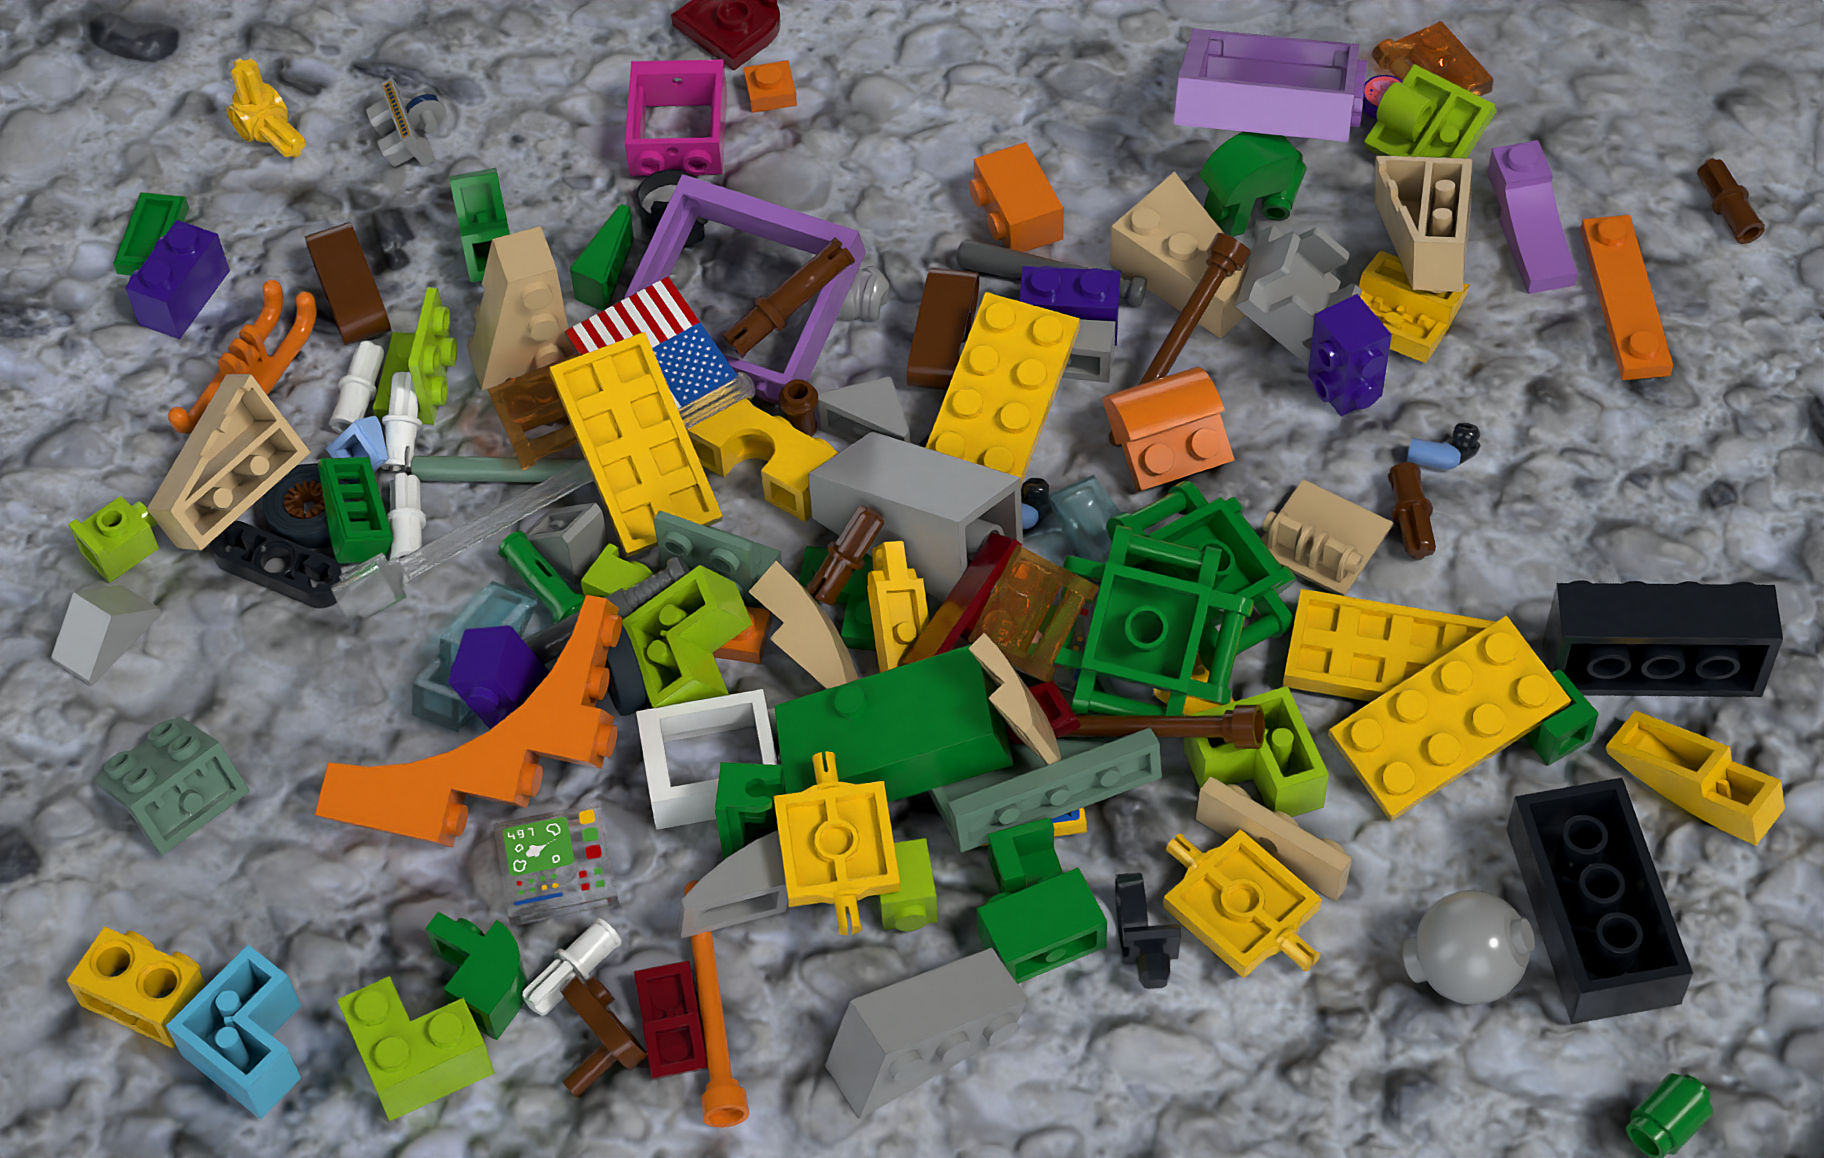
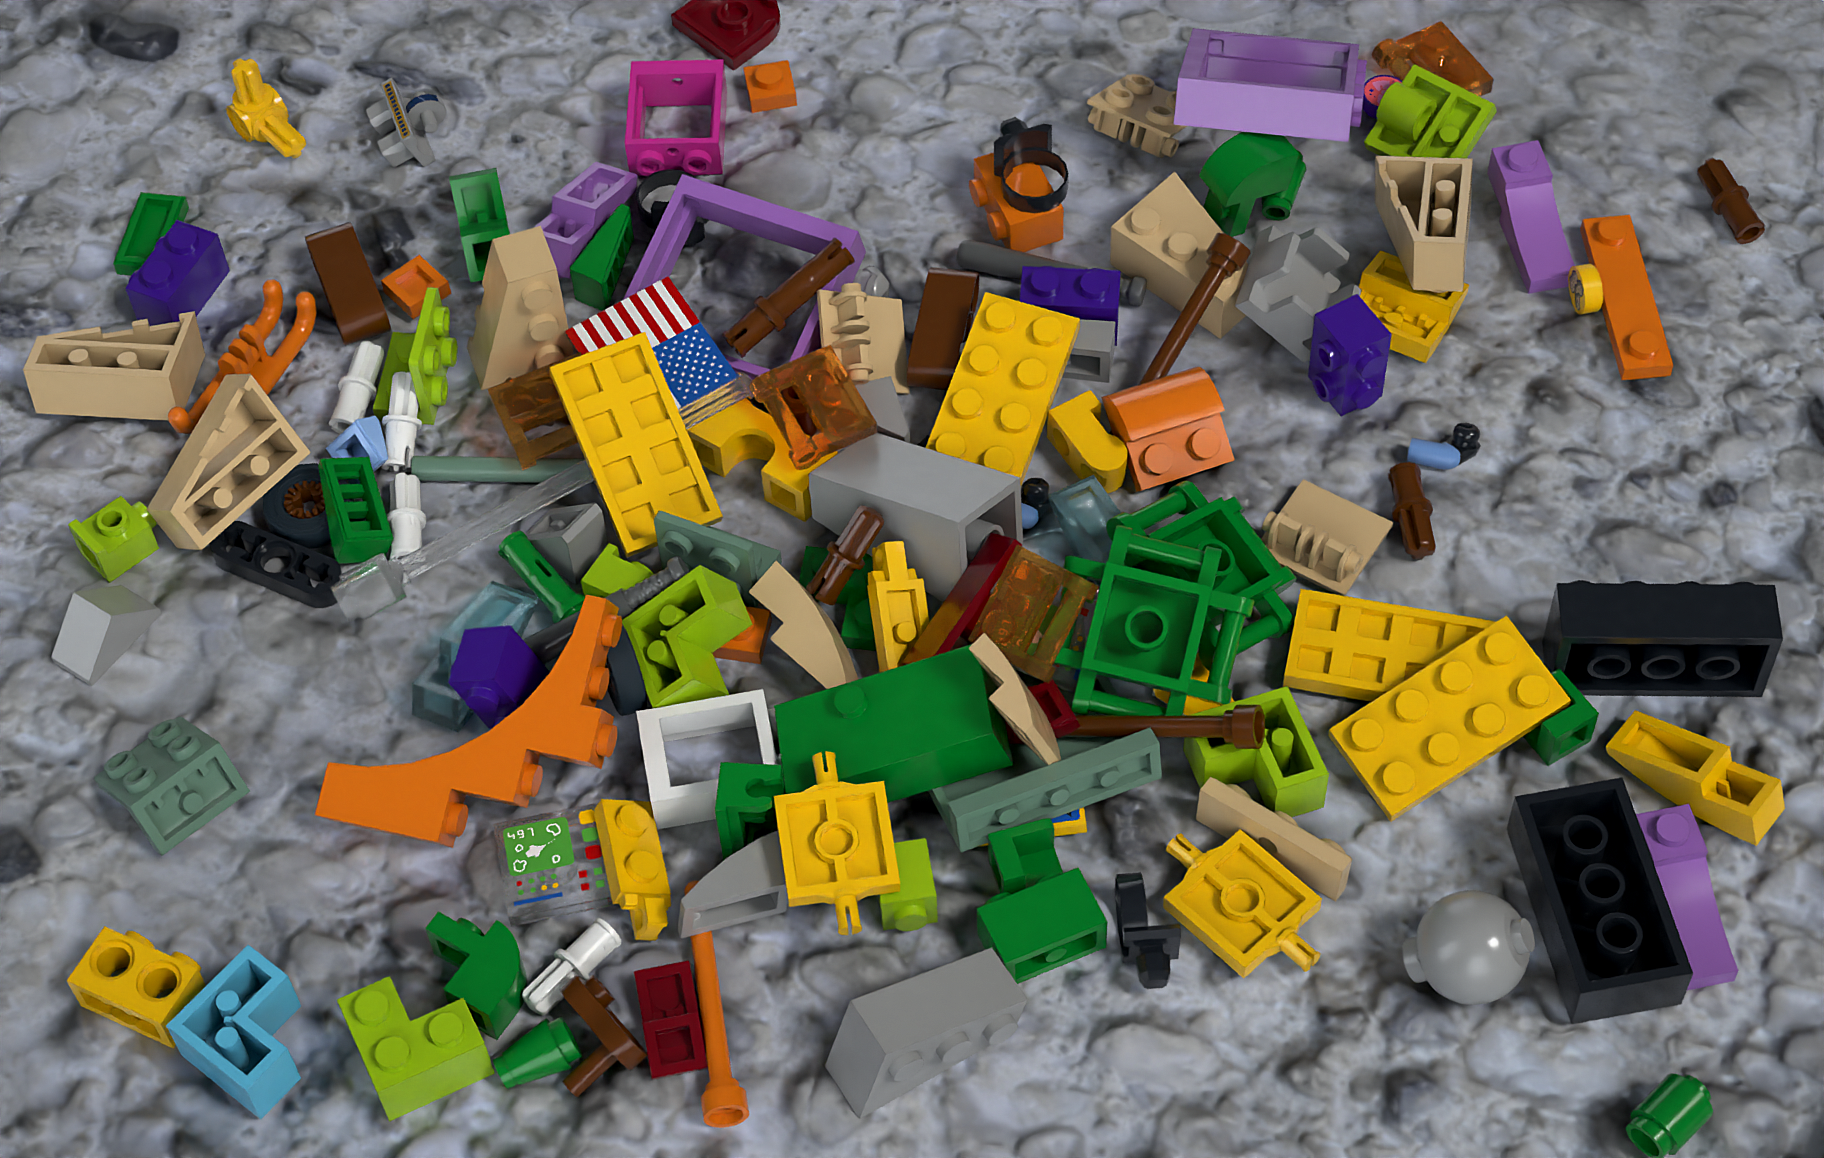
(118, 372): none -> tan wedge
(409, 285): none -> orange plate
(538, 1054): none -> green cone
(582, 210): none -> medium lavender slope
(634, 863): none -> yellow hinge
(828, 399): none -> clear orange plate
(865, 334): none -> tan hinge
(1022, 145): none -> black piece
(1085, 444): none -> yellow leg
(1139, 110): none -> tan hinge
(1585, 288): none -> yellow tile
(1685, 879): none -> medium lavender slope

